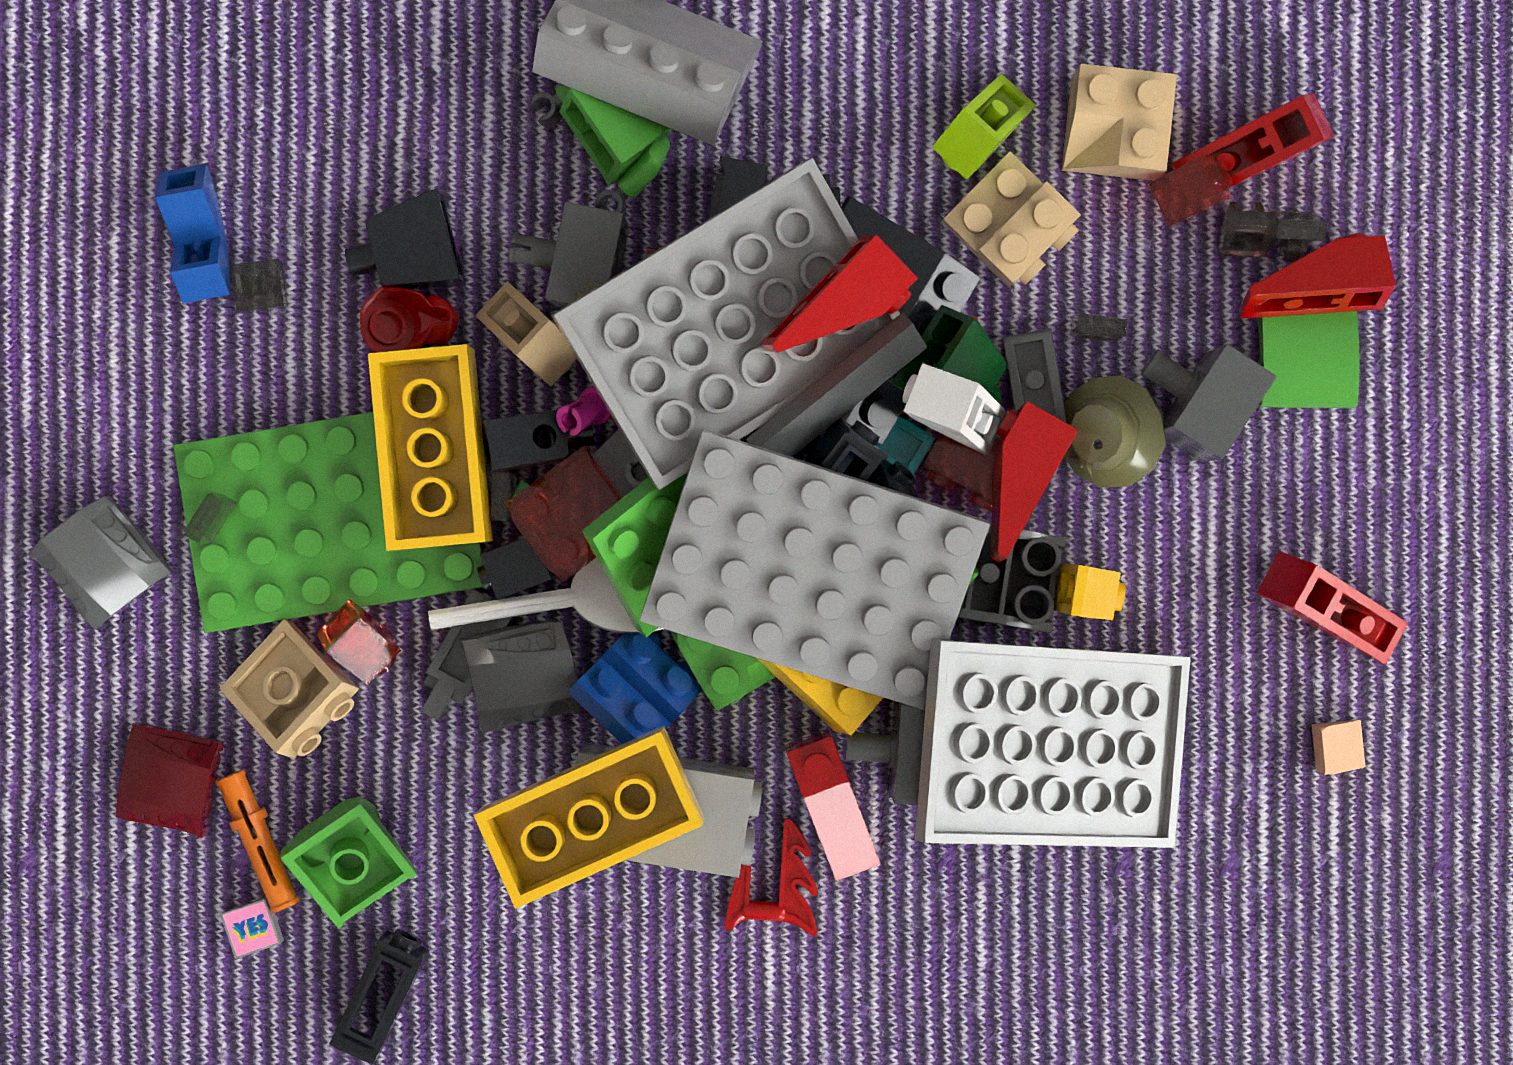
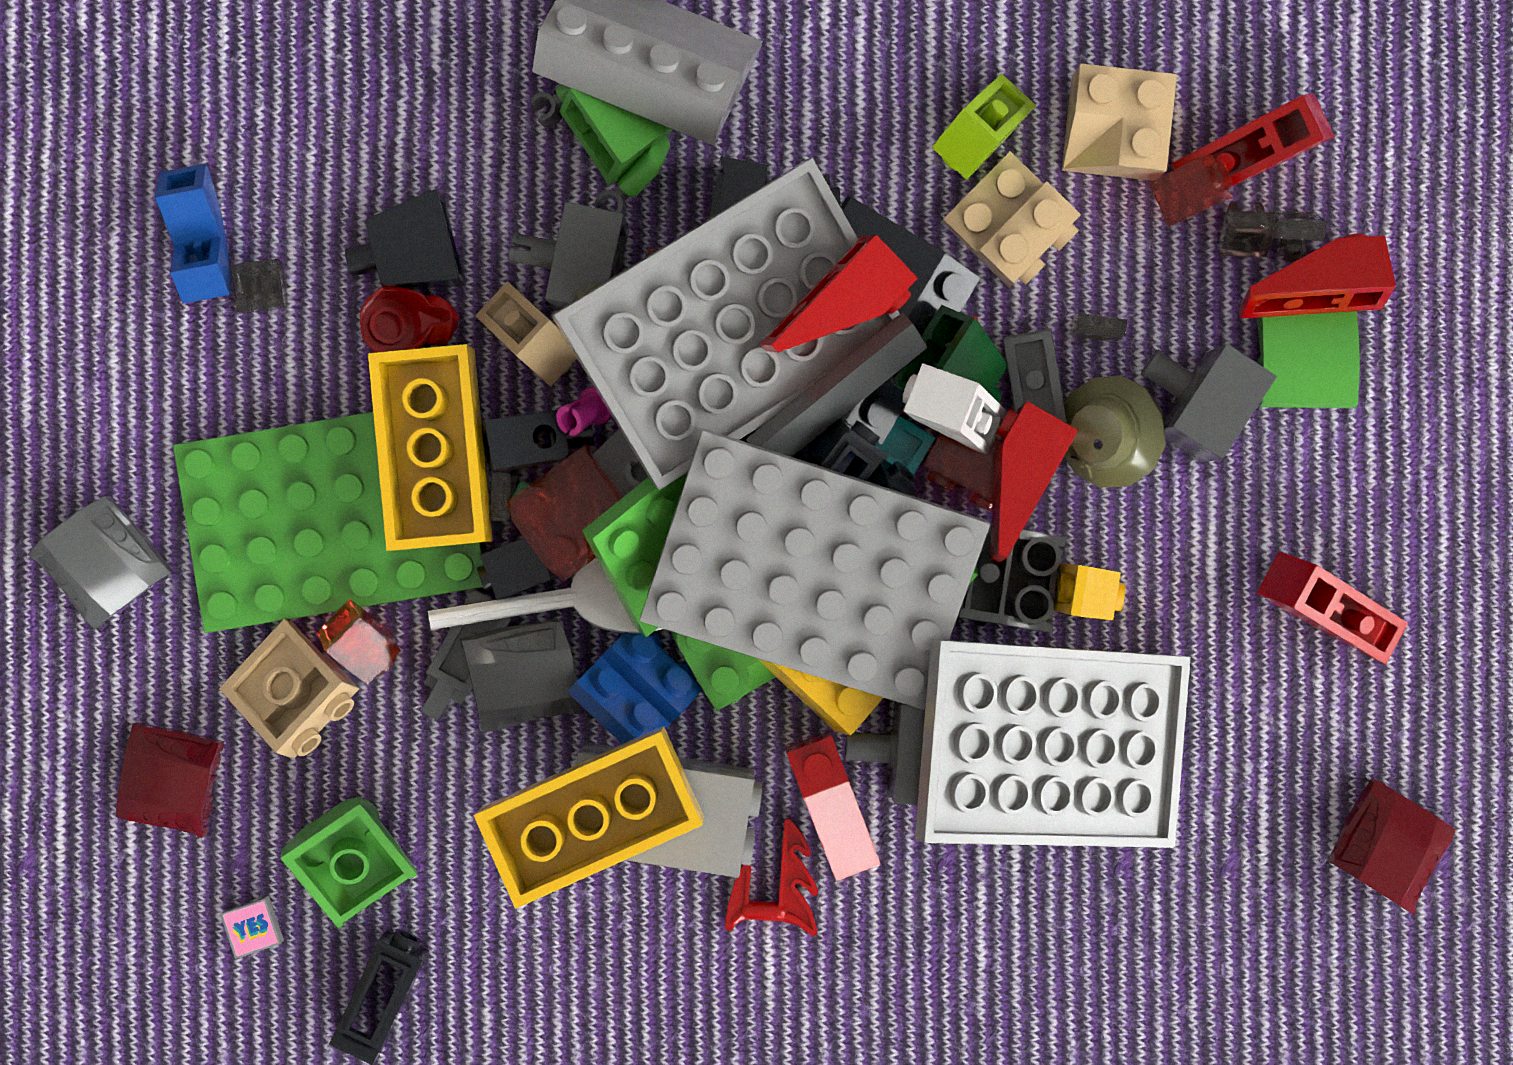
(209, 518): clear smoke tile -> none
(280, 893): orange pin -> none
(1338, 746): light nougat slope -> none
(1391, 844): none -> dark red slope

